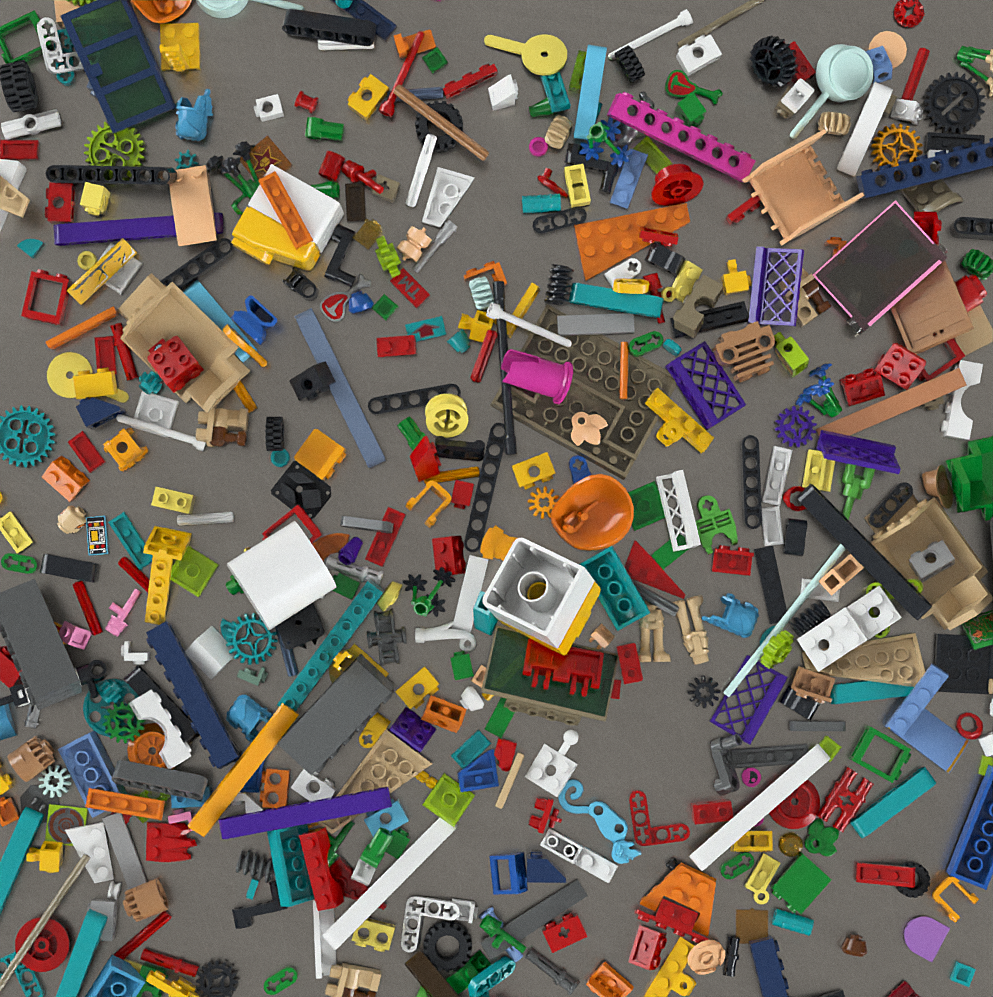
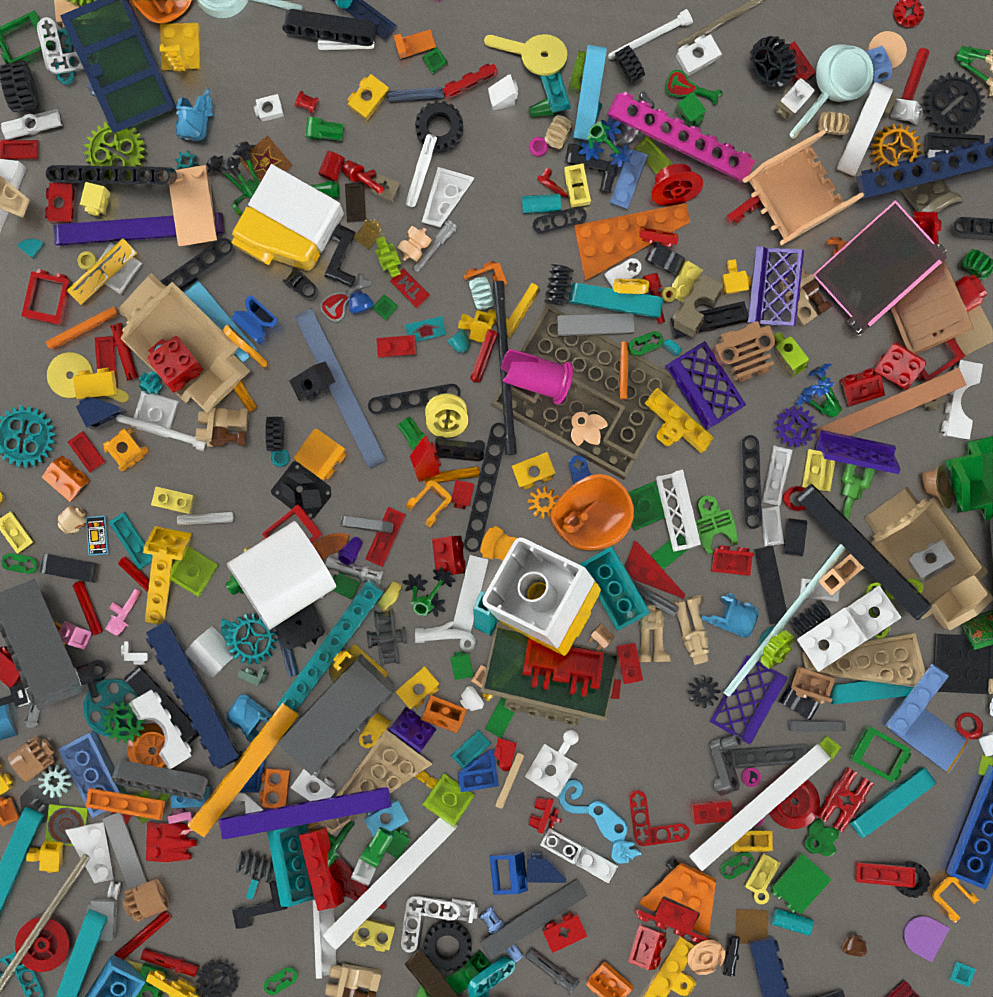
(110, 691): teal gear -> none
(285, 210): orange tile -> none
(388, 107): red piece -> none
(441, 122): medium nougat axle -> none
(492, 926): green piece -> none
(494, 311): white piece -> none
(785, 841): clear yellow plate -> none
(884, 518): black beam -> none

